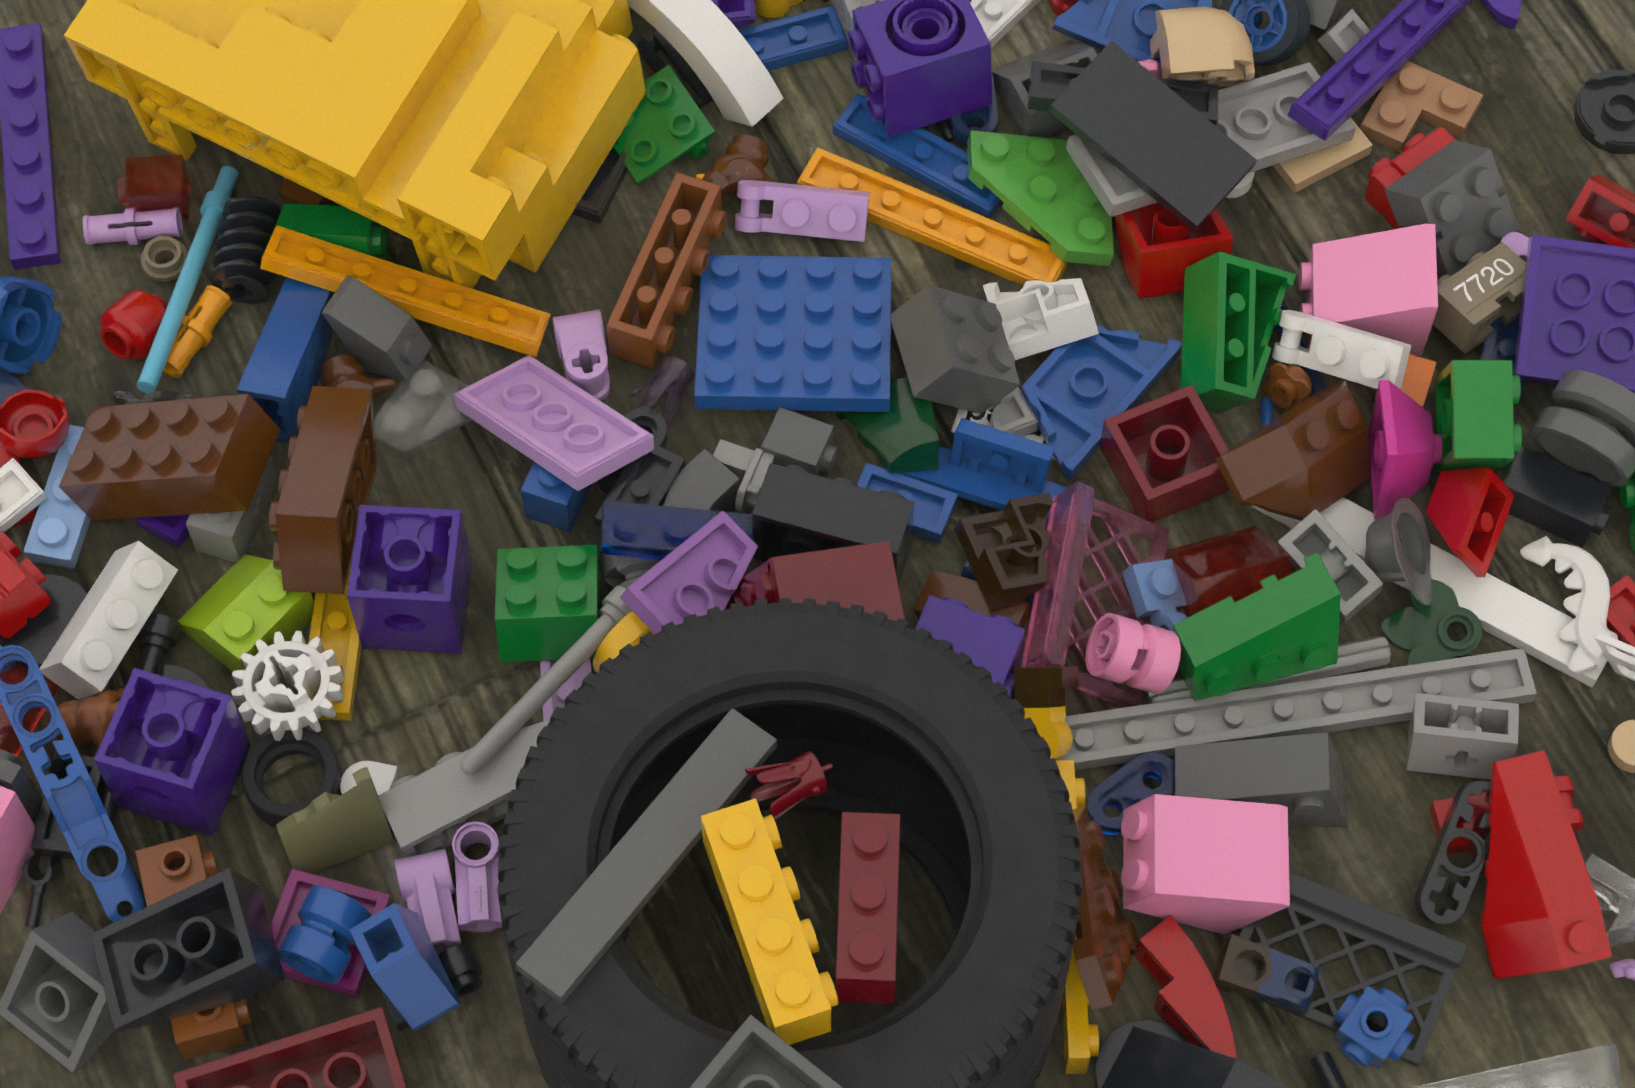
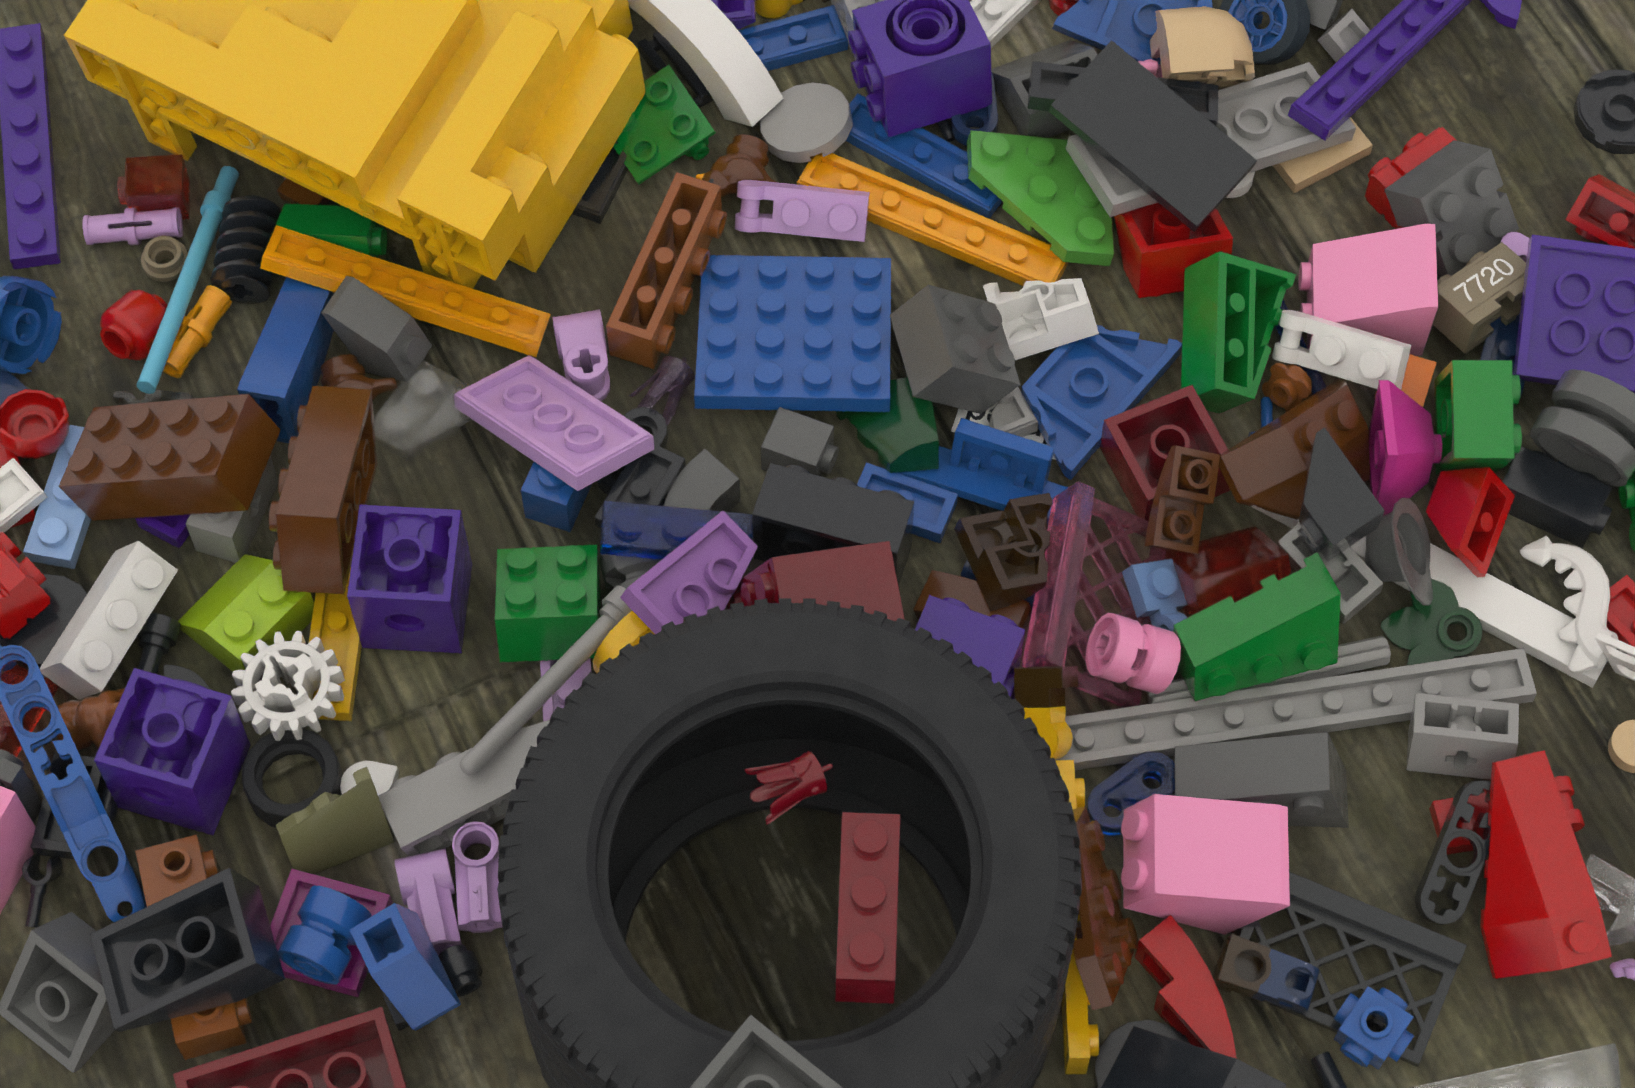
(645, 857): dark grey tile -> none
(749, 467): light grey piece -> none
(766, 924): yellow brick -> none
(807, 122): none -> light grey tile
(1179, 500): none -> reddish brown slope
(1335, 501): none -> black slope
(1416, 96): medium nougat plate -> none

